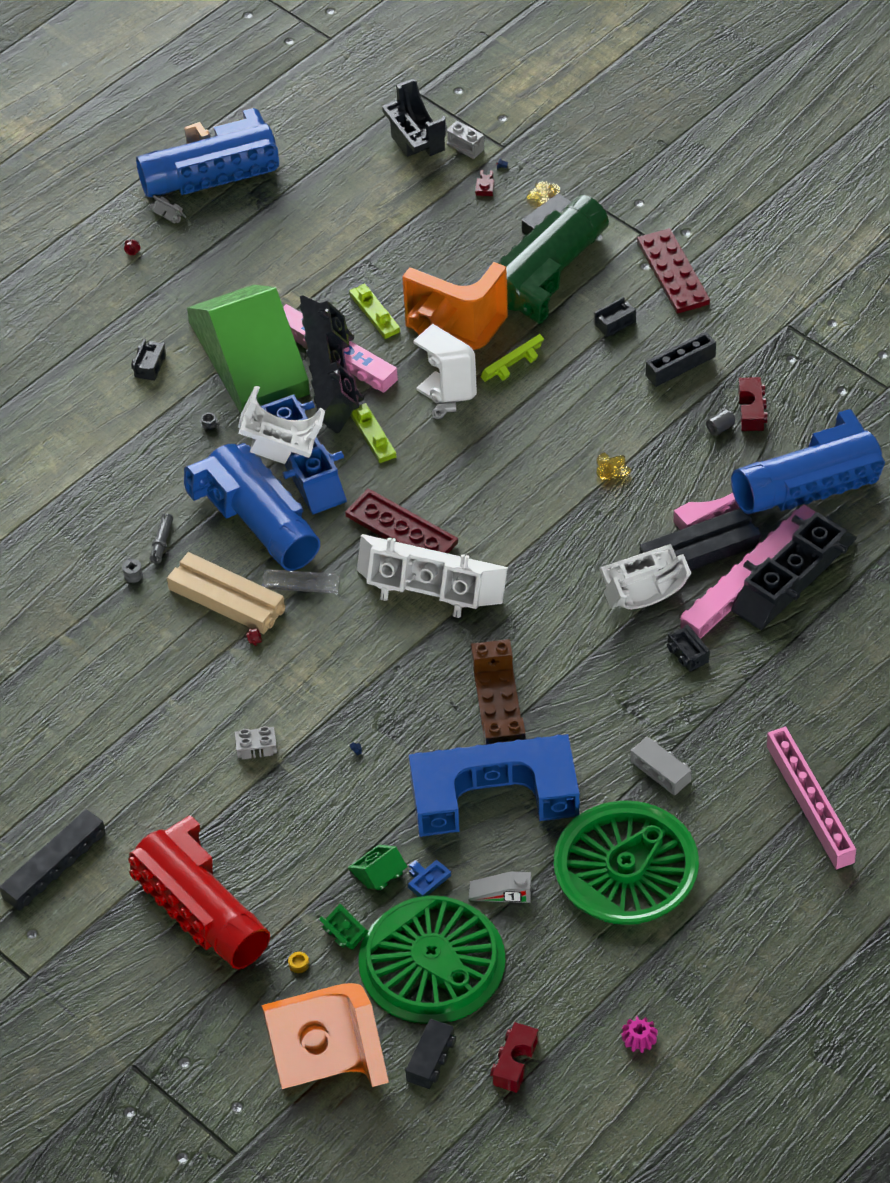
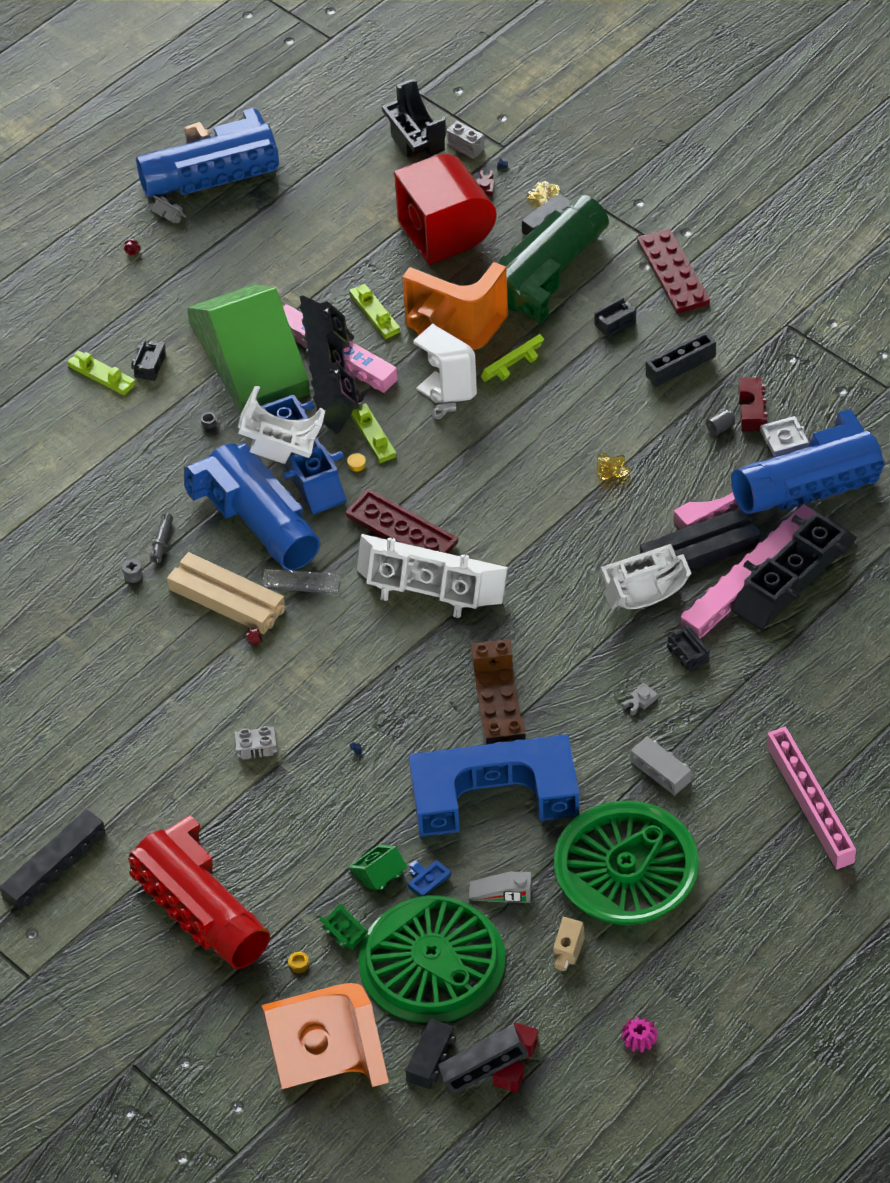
(101, 372): none -> lime hinge
(356, 462): none -> yellow tile
(442, 207): none -> red brick
(483, 1059): none -> black brick
(568, 943): none -> tan torso
(640, 697): none -> light grey plate
(784, 436): none -> white plate

